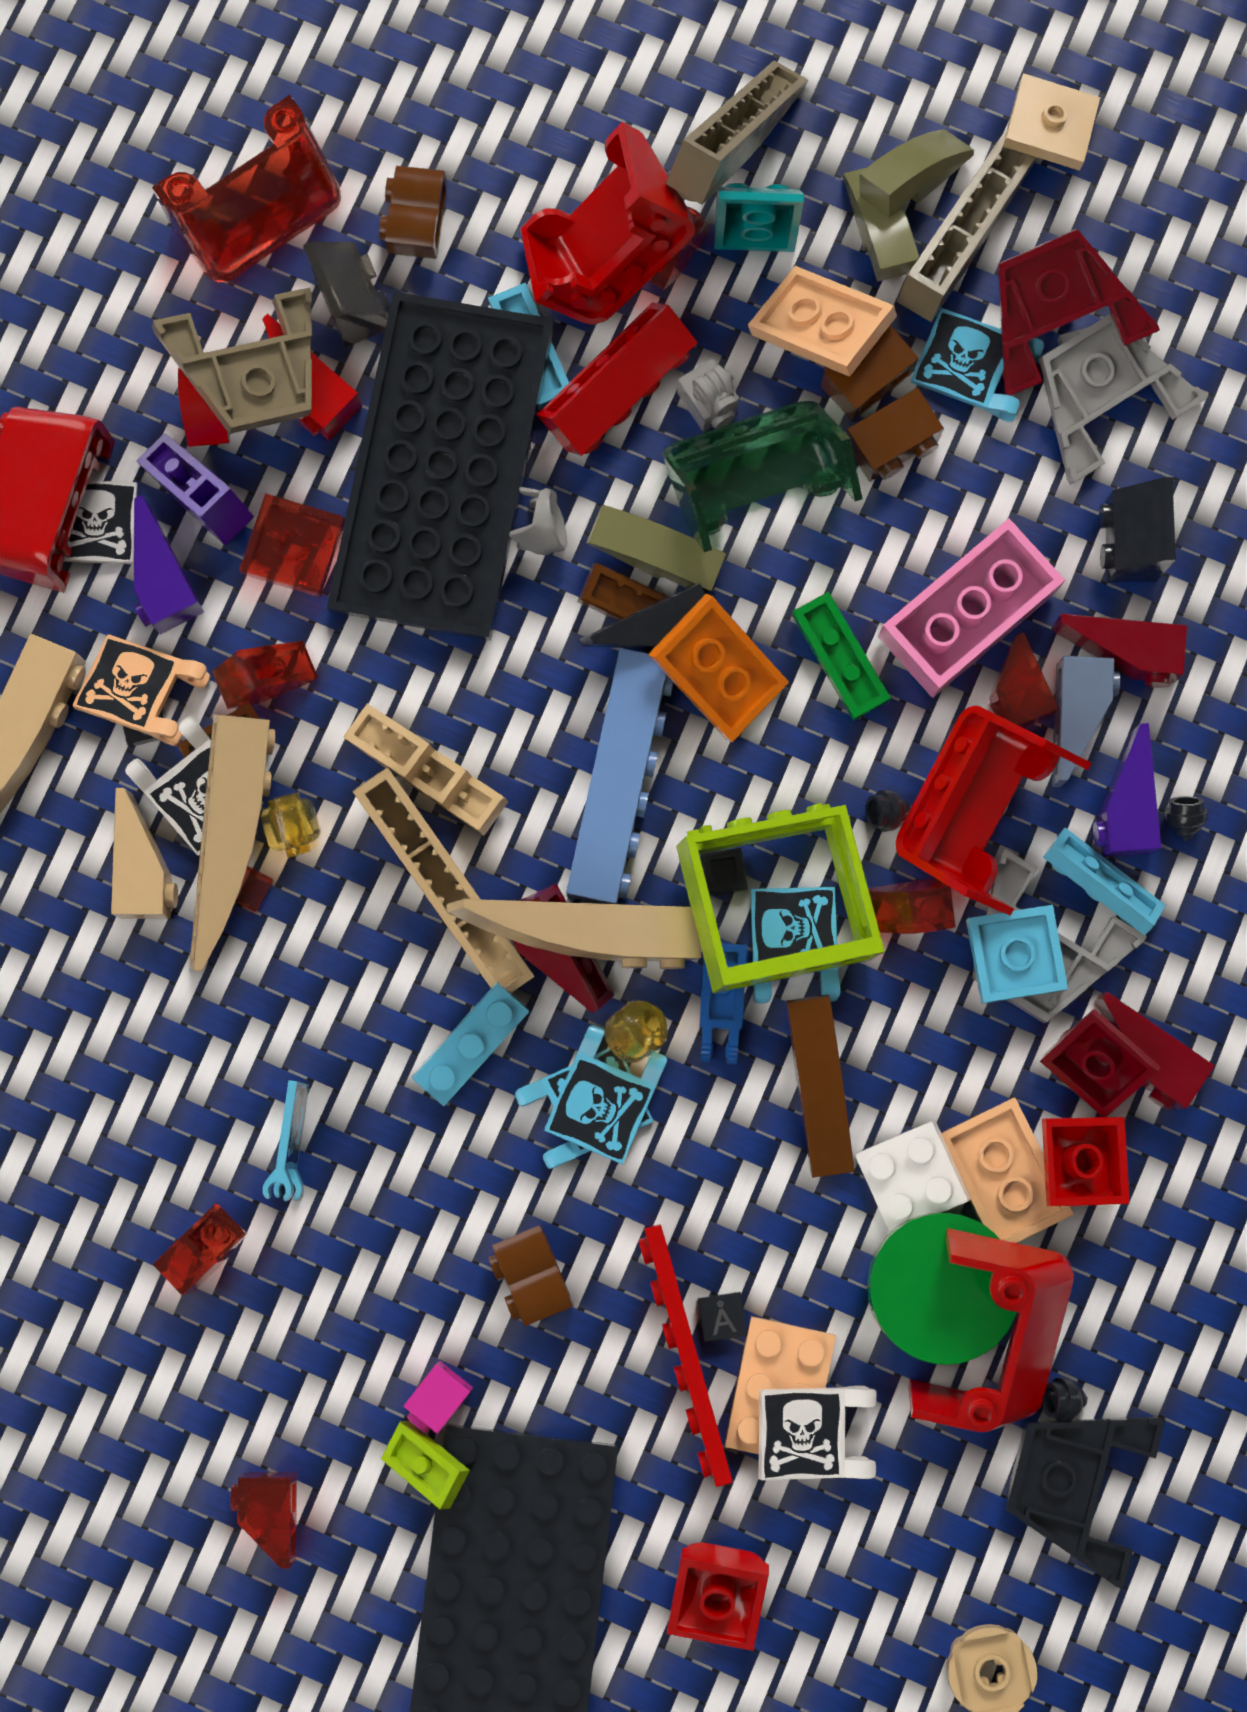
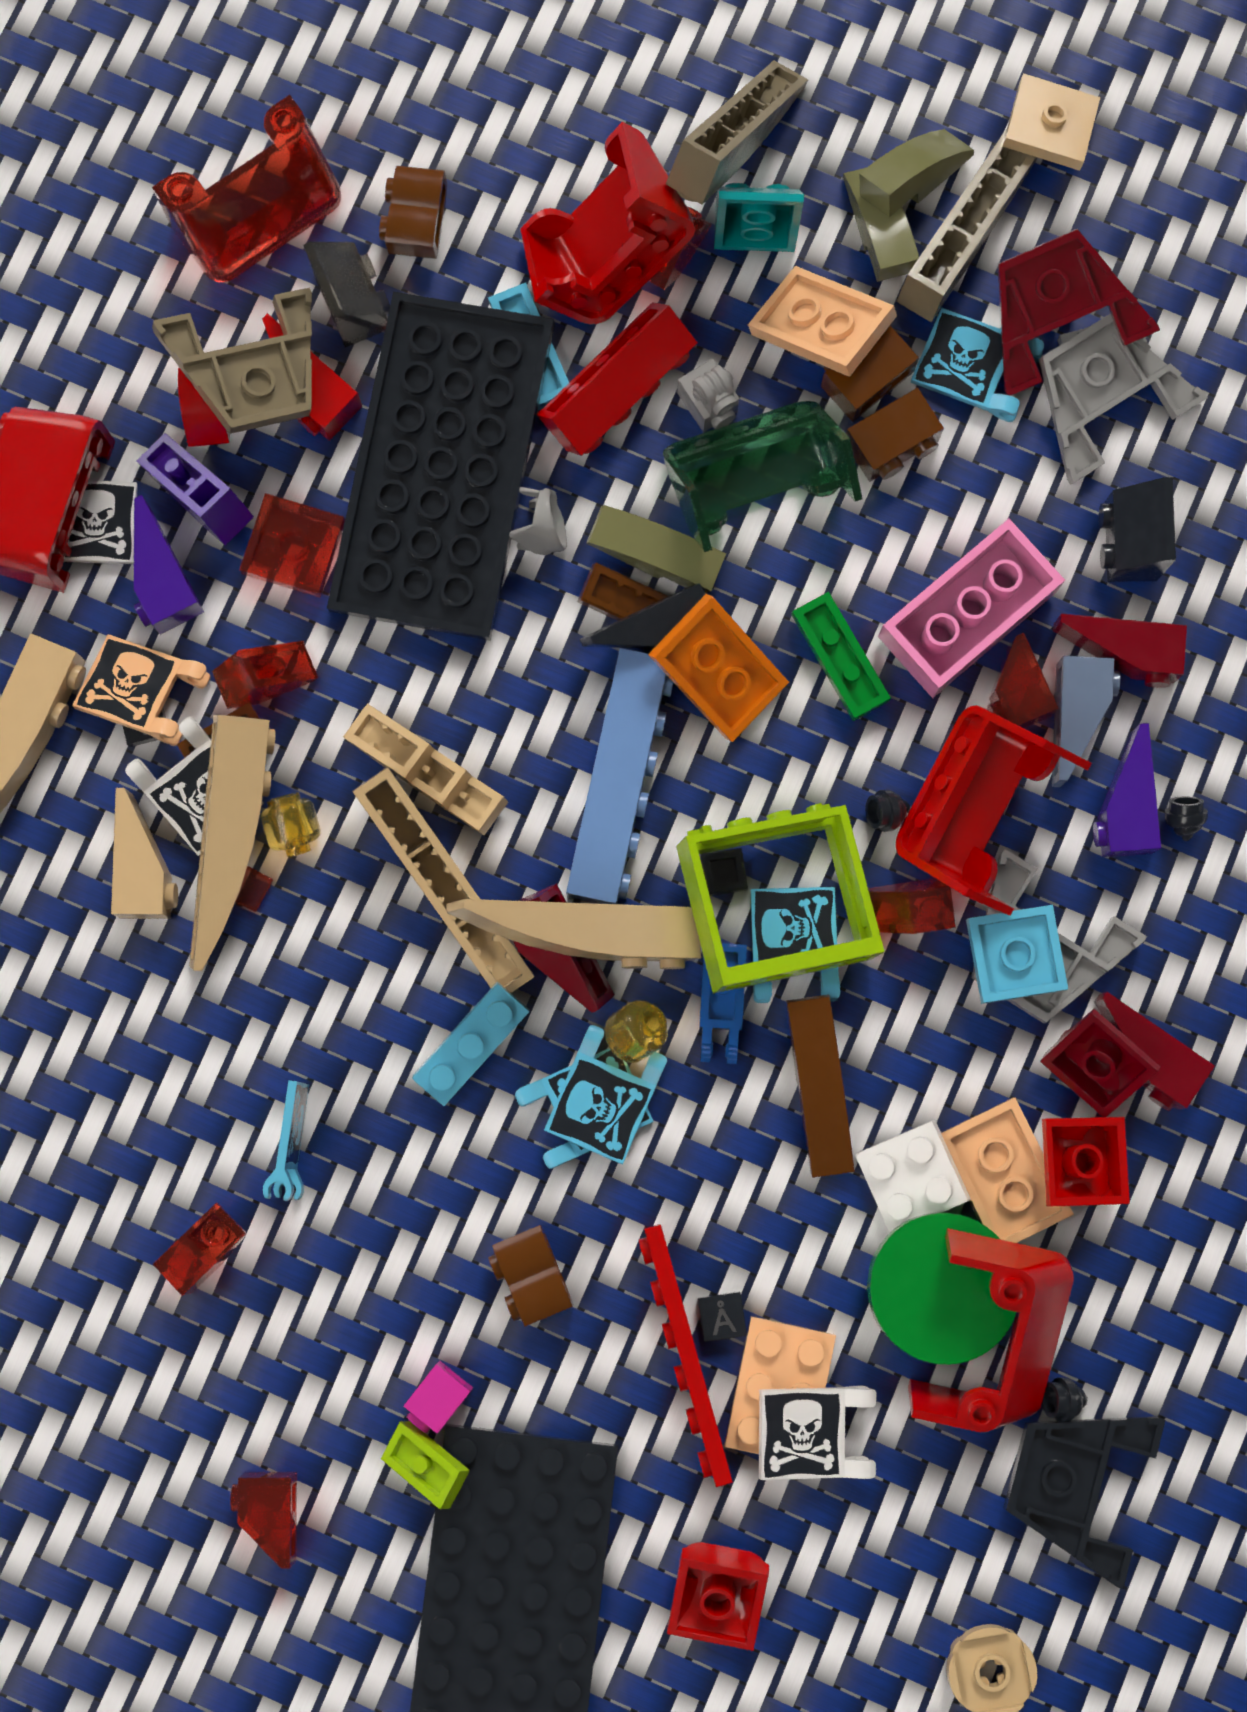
(1104, 881): medium azure plate -> none

